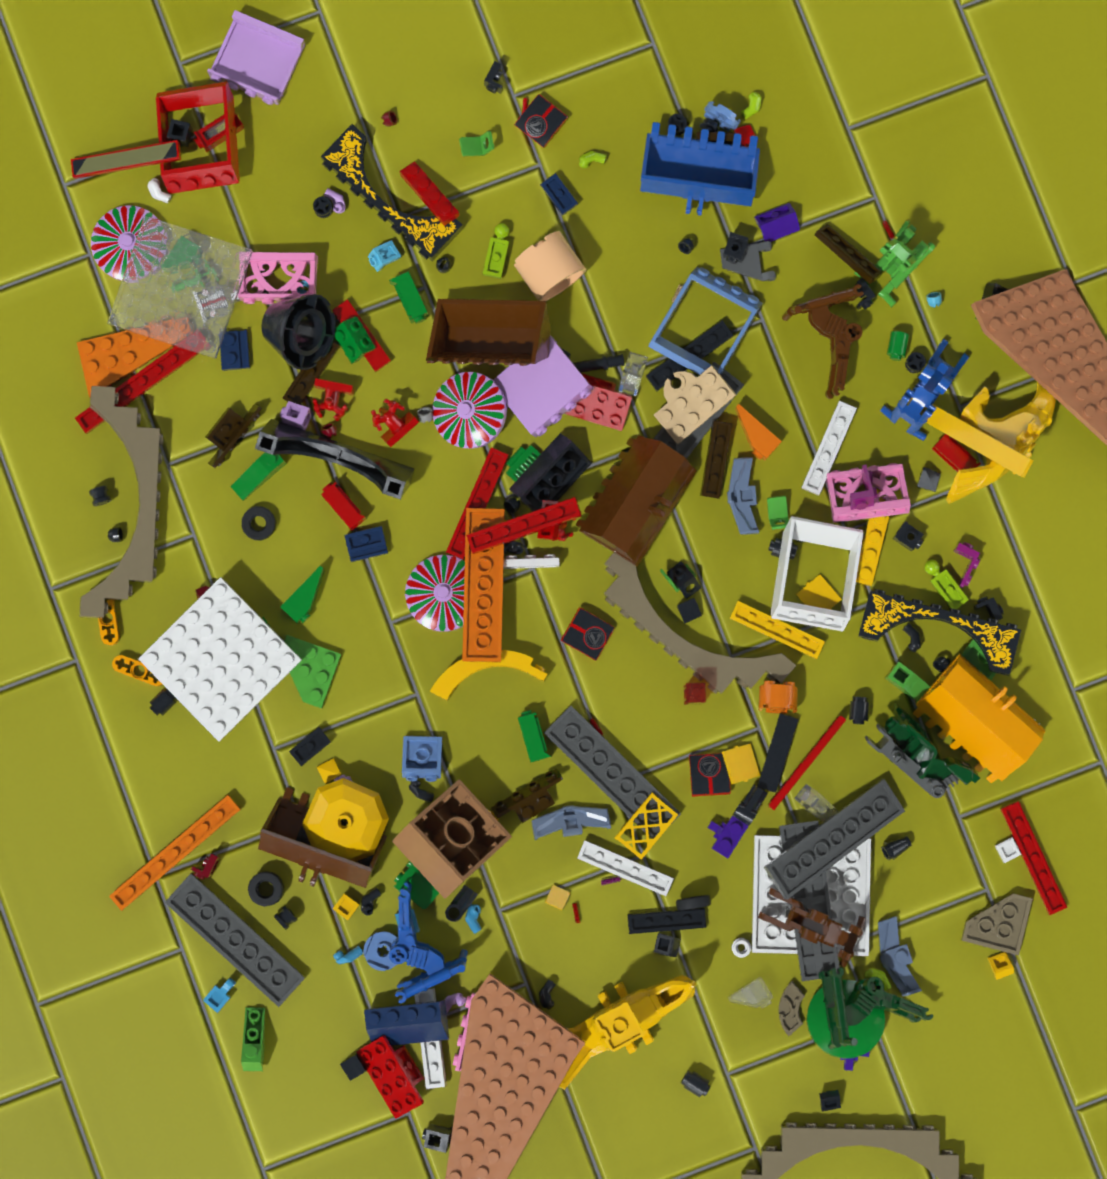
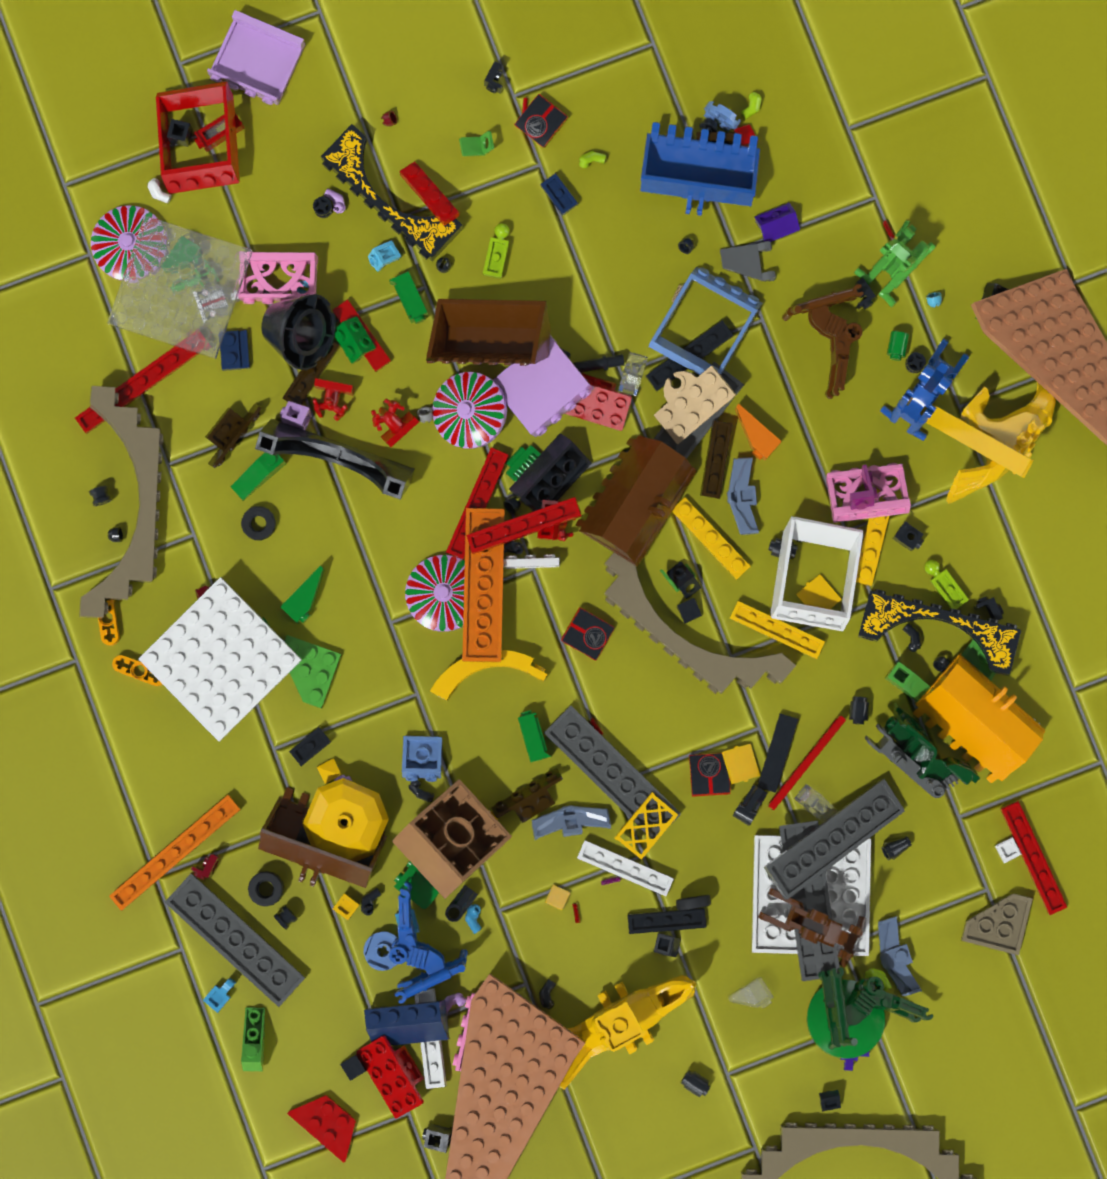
(116, 356): orange wing -> none
(126, 159): tile -> none
(162, 702): black brick -> none
(327, 1124): none -> red wing
(329, 429): dark red hinge -> none
(343, 505): red window -> none
(349, 957): dark azure arm -> none
(366, 544): dark blue plate -> none
(549, 266): light nougat brick -> none
(678, 119): black wheel -> none
(694, 694): clear red window -> none
(710, 538): none -> yellow plate
(727, 835): dark purple hinge -> none
(740, 241): black brick -> none
(745, 952): white plate -> none
(777, 511): bright green bracket -> none
(778, 697): orange brick -> none
(789, 1008): dark tan tile -> none
(828, 448): white plate -> none
(848, 253): dark brown tile -> none
(928, 479): slope -> none
(954, 454): red window -> none
(966, 550): magenta bracket -> none
(1001, 965): yellow slope -> none

